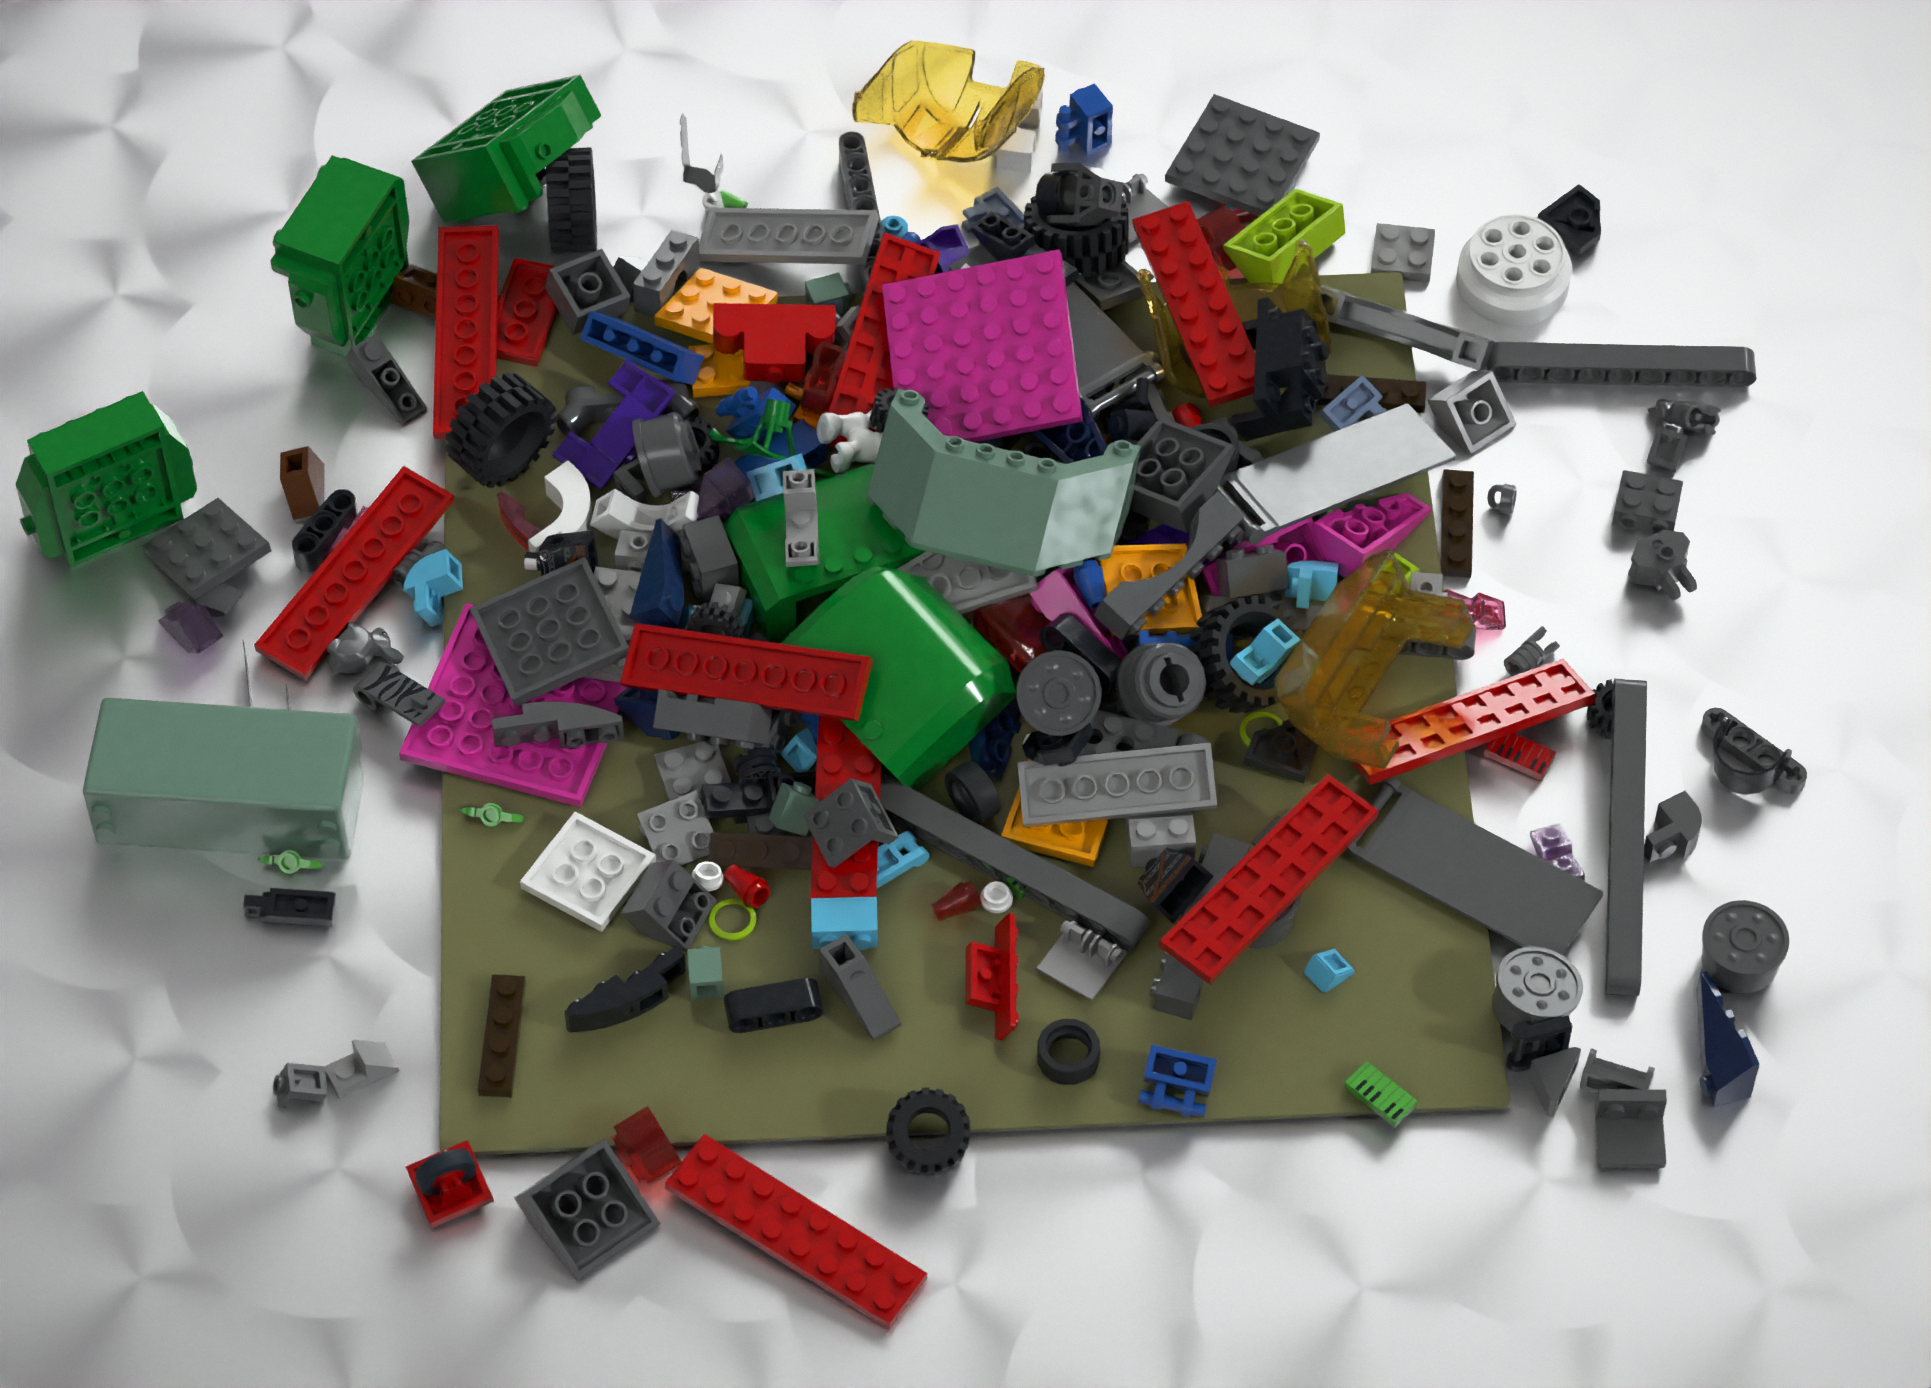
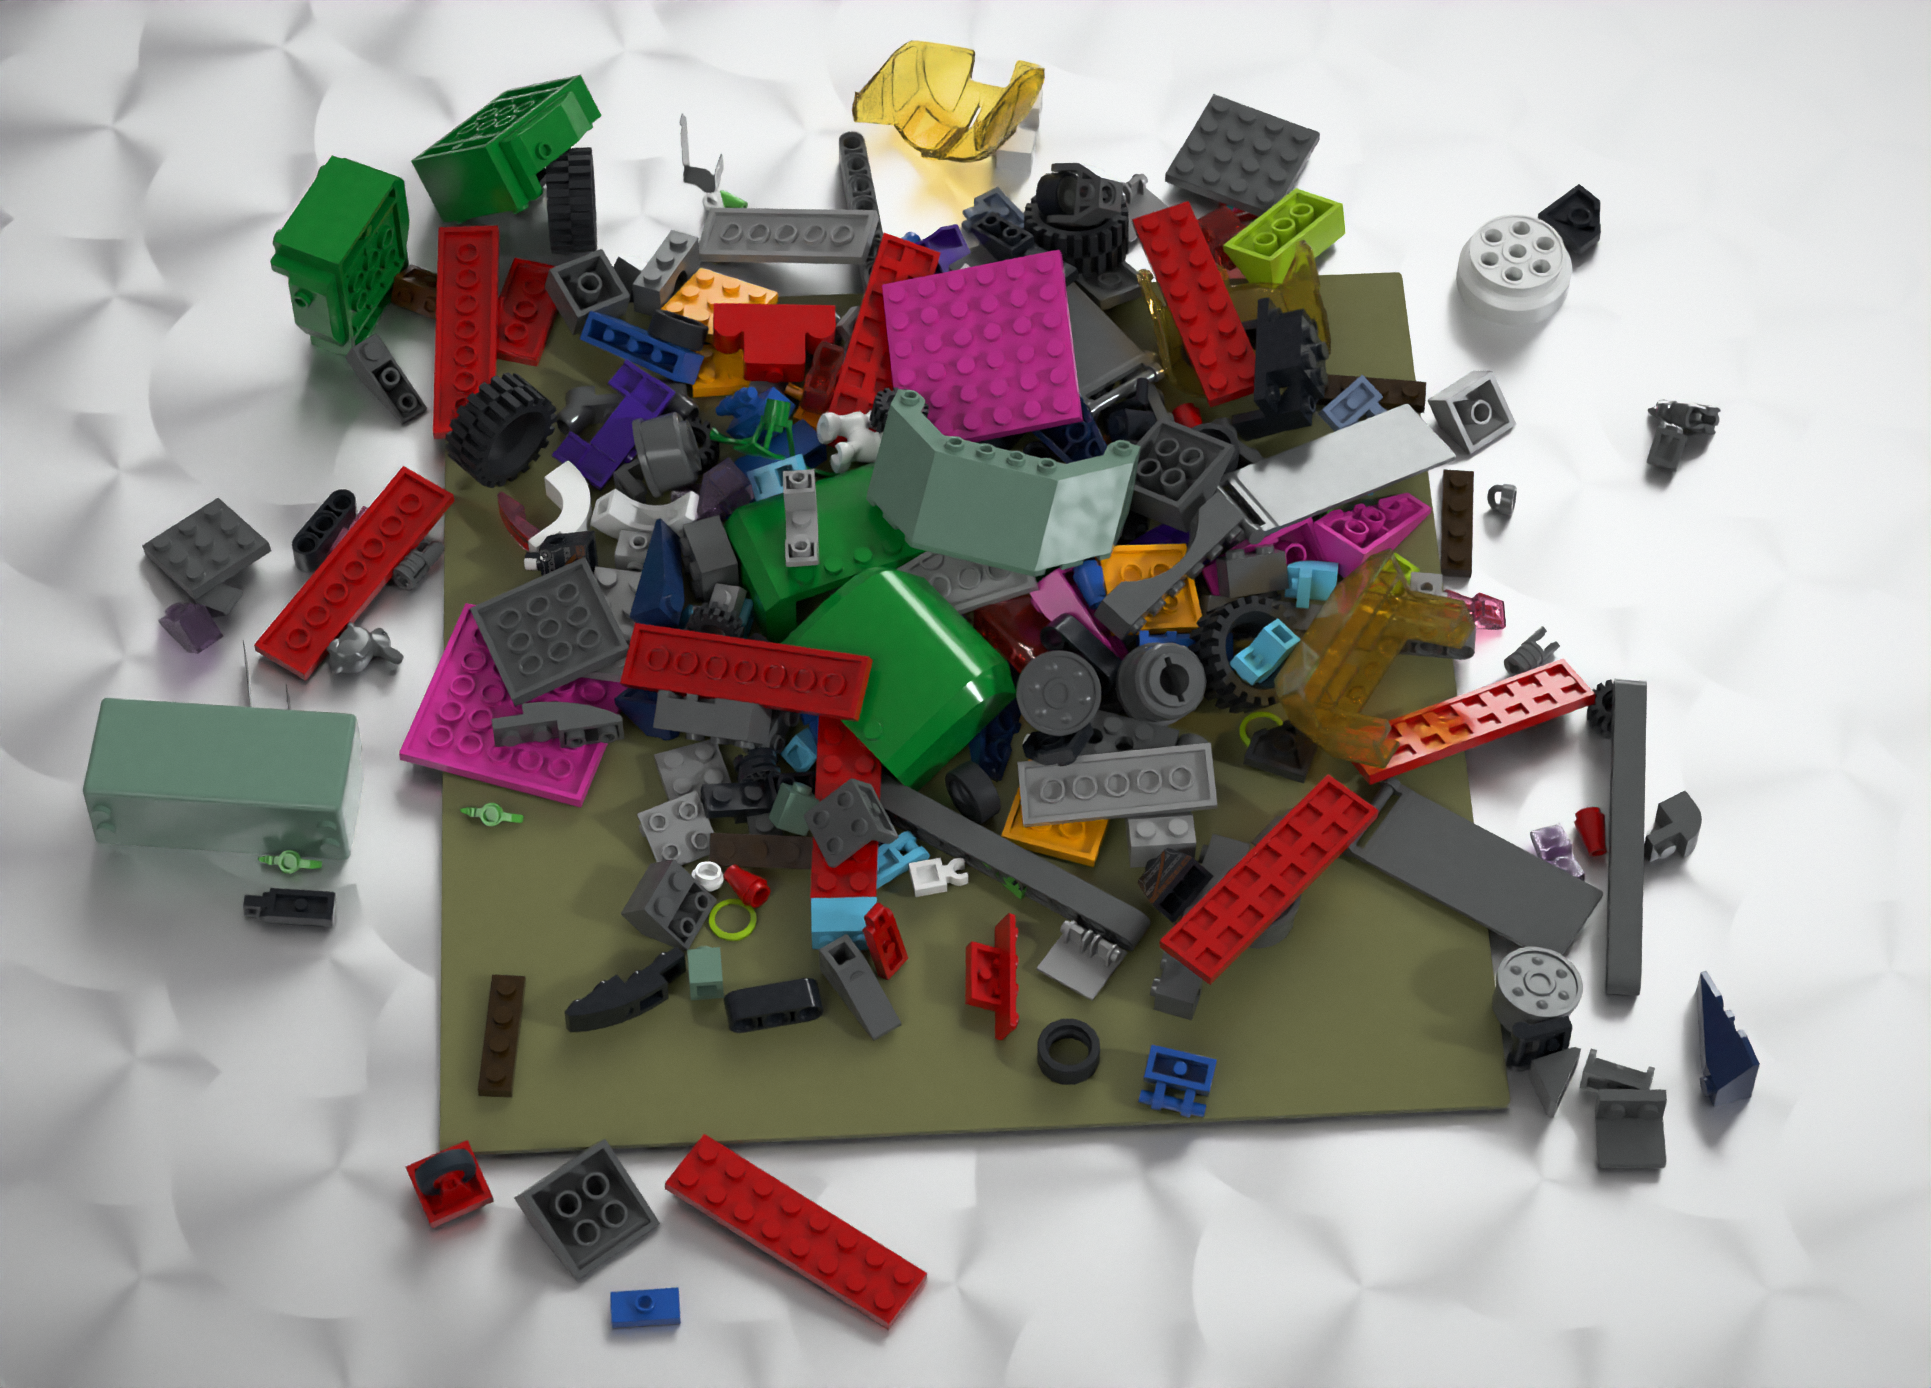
(104, 480): green piece -> none
(301, 1083): dark grey bracket -> none
(302, 481): reddish brown slope -> none
(365, 1066): light grey slope -> none
(398, 693): dark grey door -> none
(430, 580): medium azure brick -> none
(587, 871): white plate -> none
(645, 1307): none -> blue plate
(647, 1146): clear red brick -> none
(678, 330): none -> black tyre
(829, 291): sand green brick -> none
(884, 941): none -> red hinge
(895, 226): medium azure plate -> none
(928, 1102): black tyre -> none
(932, 877): none -> white plate
(959, 900): clear red cone -> none
(996, 897): white plate -> none
(1085, 121): blue brick -> none
(1328, 970): medium azure slope -> none
(1380, 1094): bright green tile -> none
(1404, 251): light grey plate -> none
(1406, 328): dark grey arch -> none
(1521, 755): red tile -> none
(1592, 830): none -> red cone
(1622, 364): dark grey beam -> none
(1647, 502): dark grey plate -> none
(1663, 564): dark grey hinge -> none
(1740, 781): black piece -> none
(1744, 945): dark grey wheel -> none
(1757, 747): dark grey beam -> none

